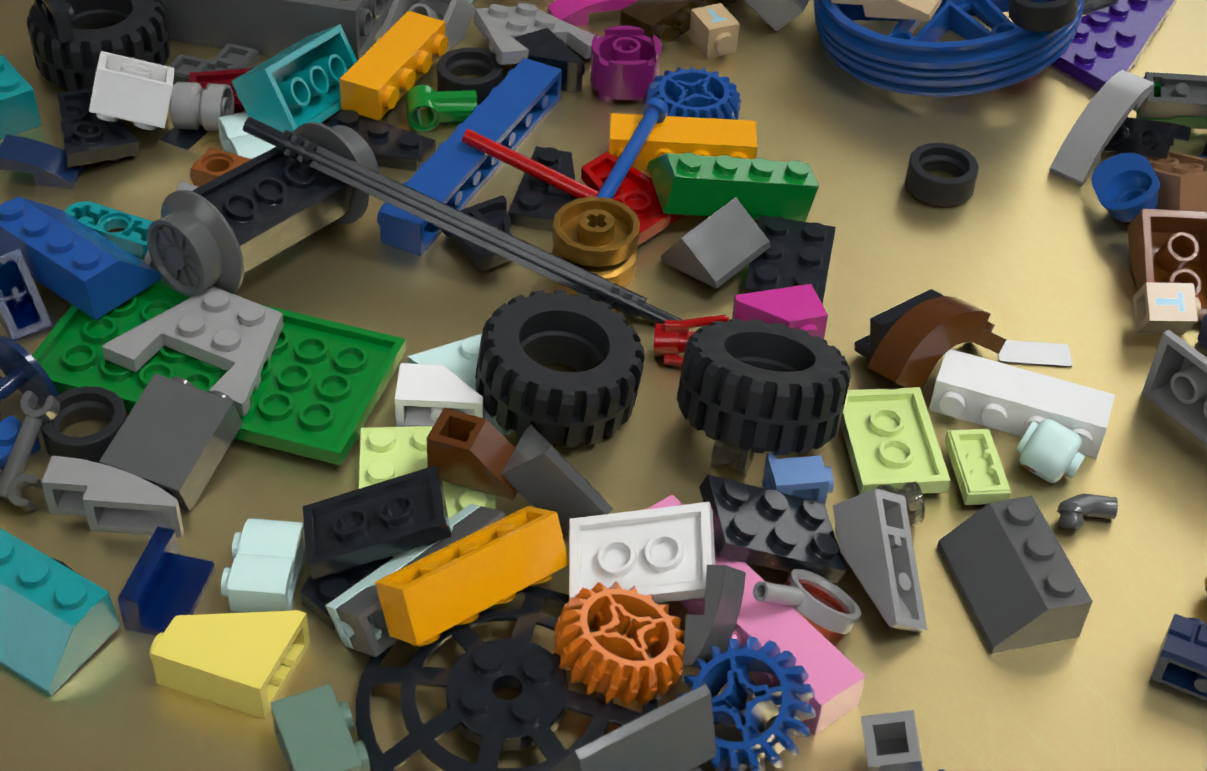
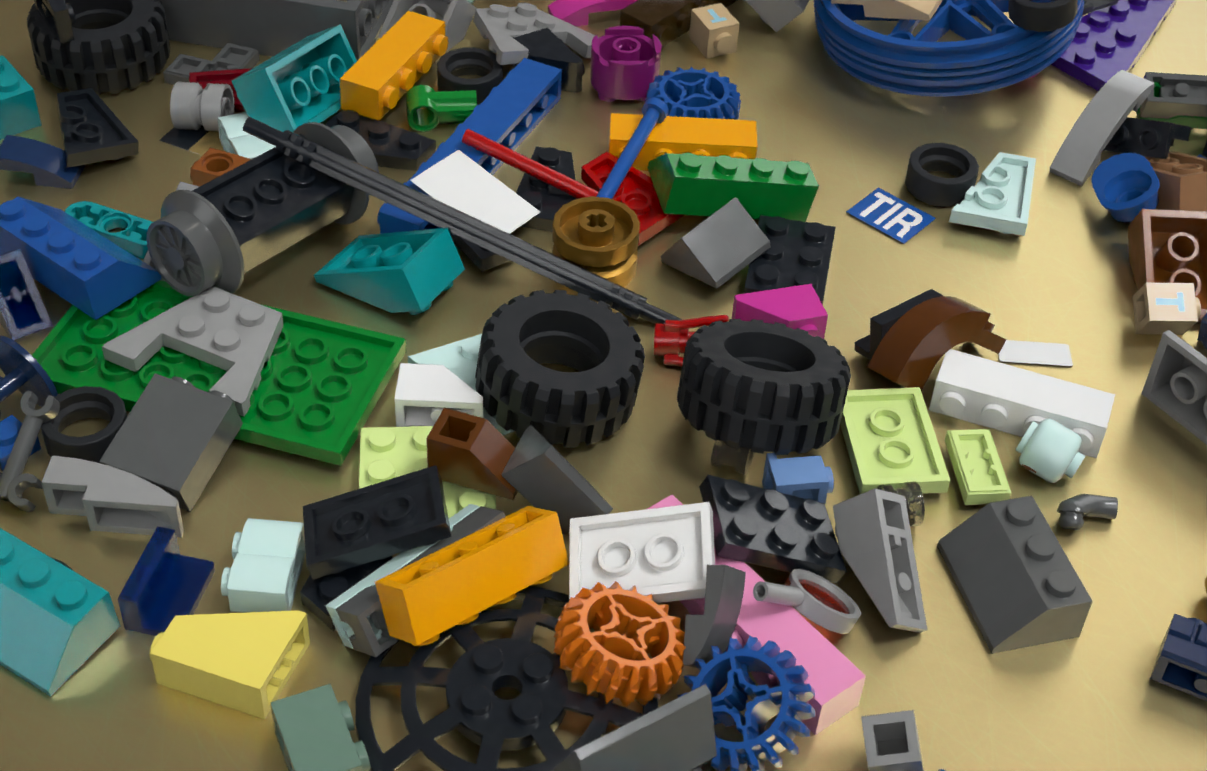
(132, 91): white brick -> none
(395, 269): none -> teal slope
(476, 192): none -> white sticker
(891, 215): none -> blue sticker
(1000, 197): none -> light aqua wing

